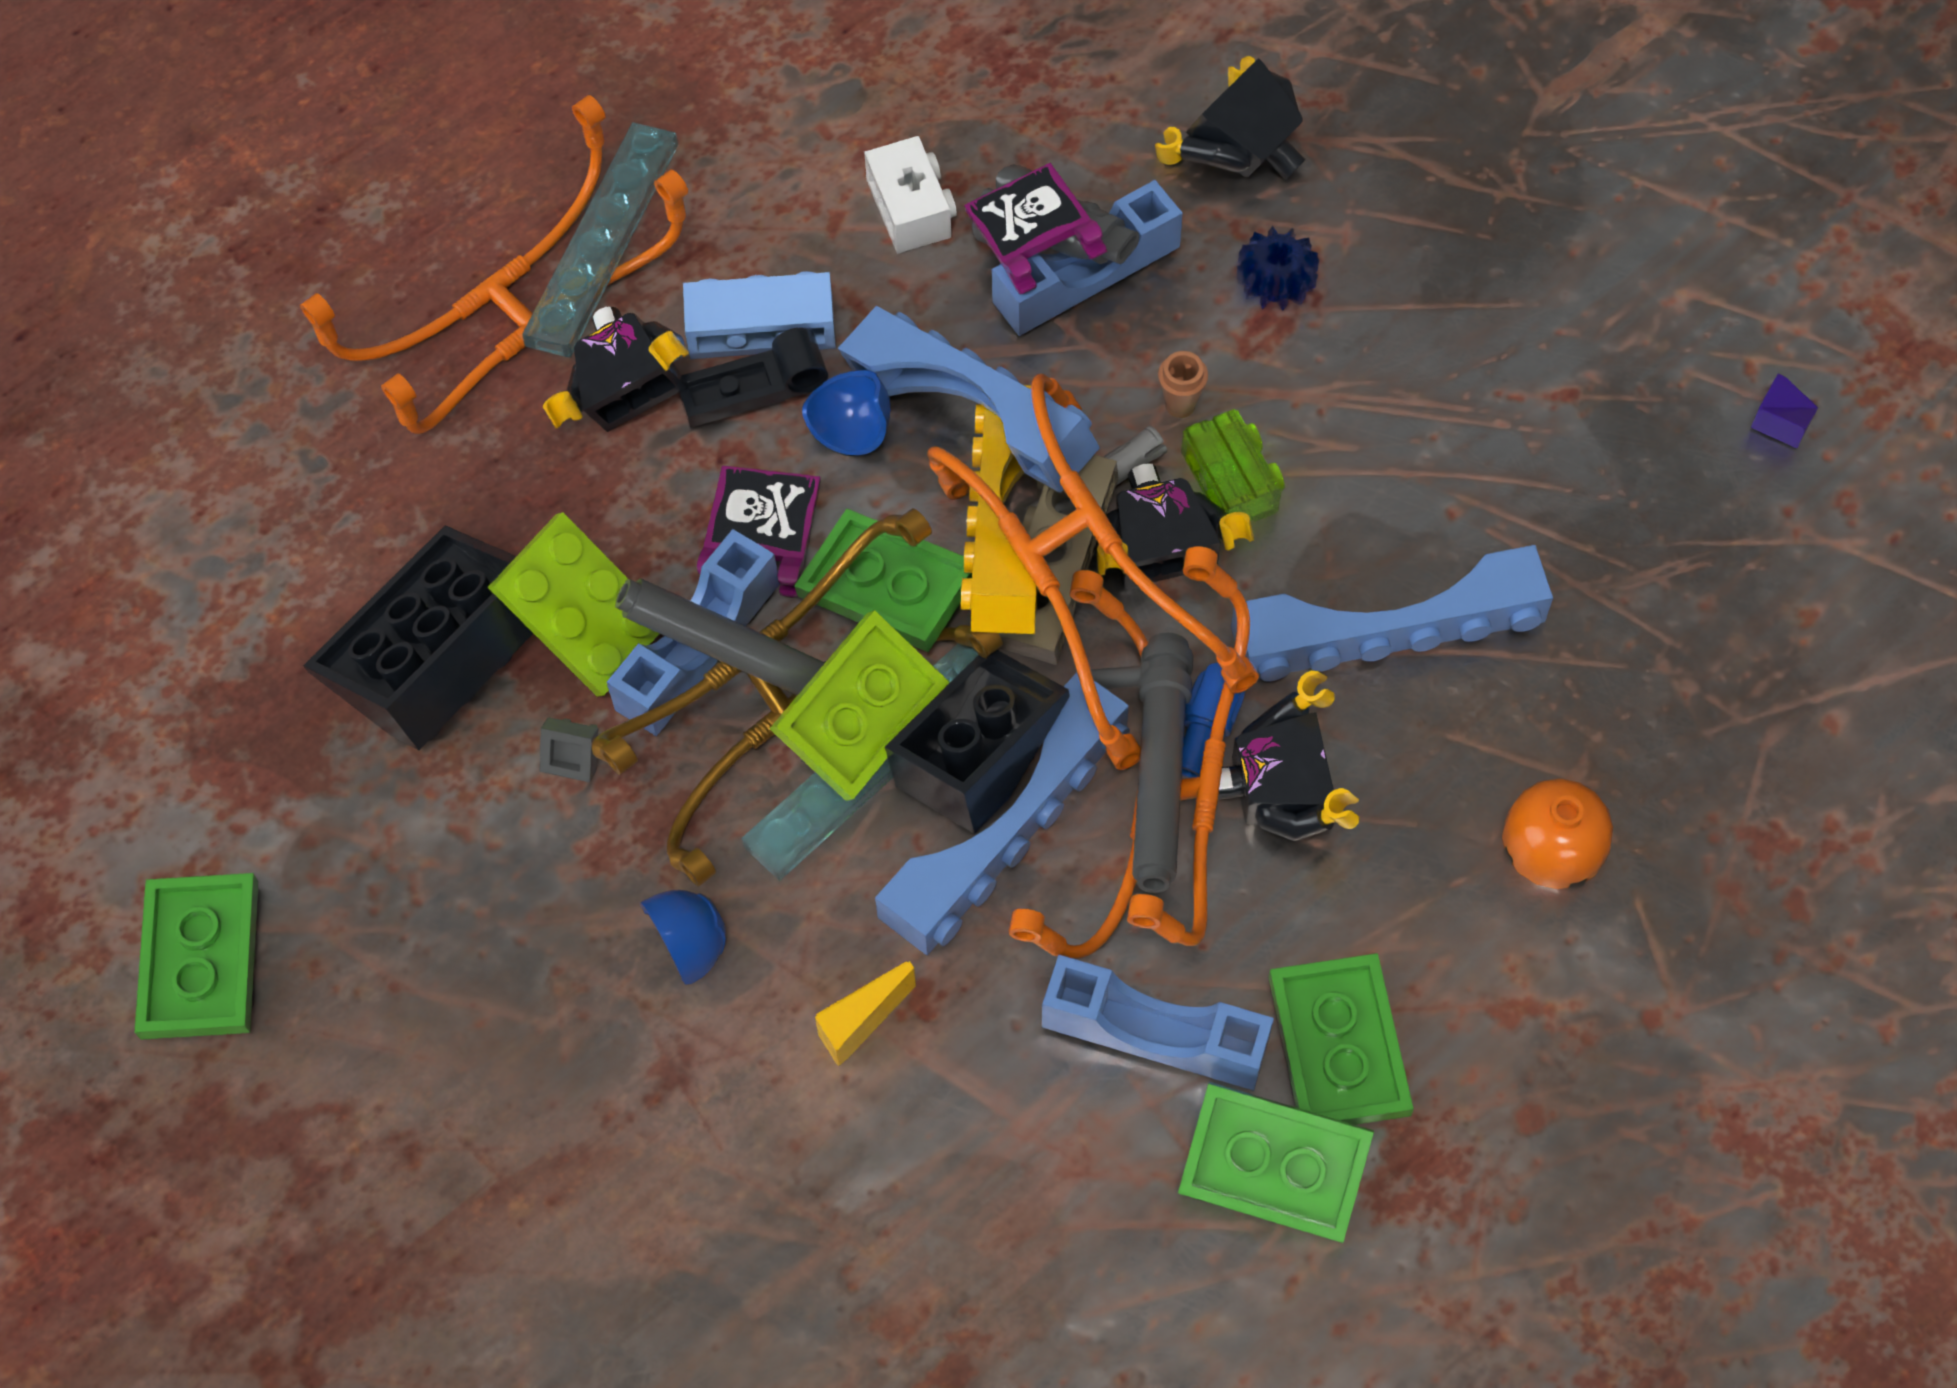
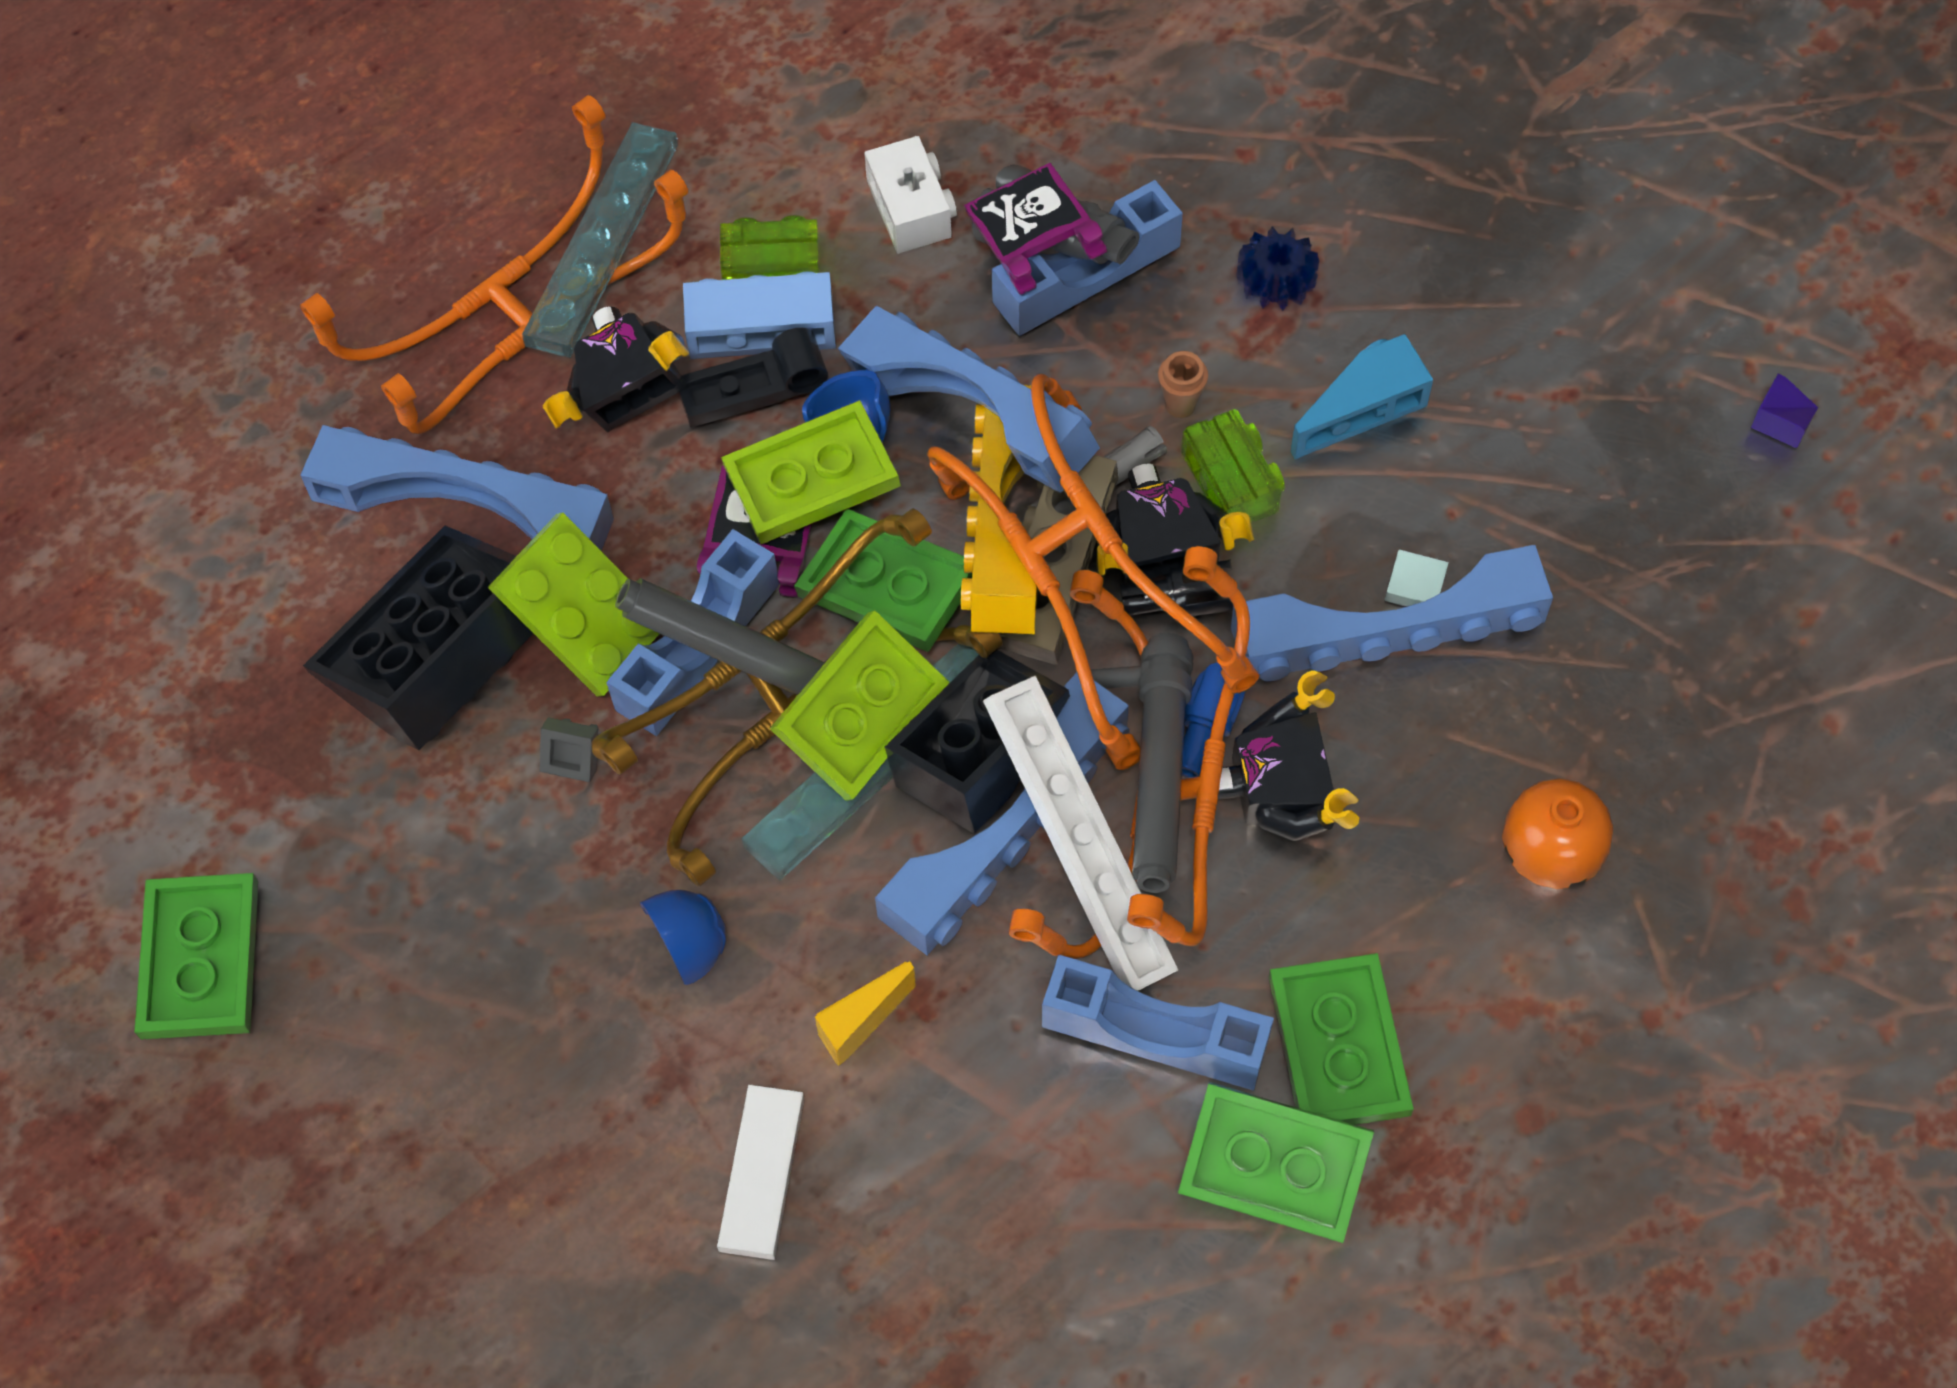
(365, 471): none -> medium blue arch
(761, 1172): none -> white tile
(769, 247): none -> clear neon green brick
(810, 472): none -> lime plate
(1078, 831): none -> white plate
(1179, 592): none -> black arm
(1242, 125): black torso -> none
(1372, 390): none -> dark azure slope
(1415, 579): none -> light aqua tile

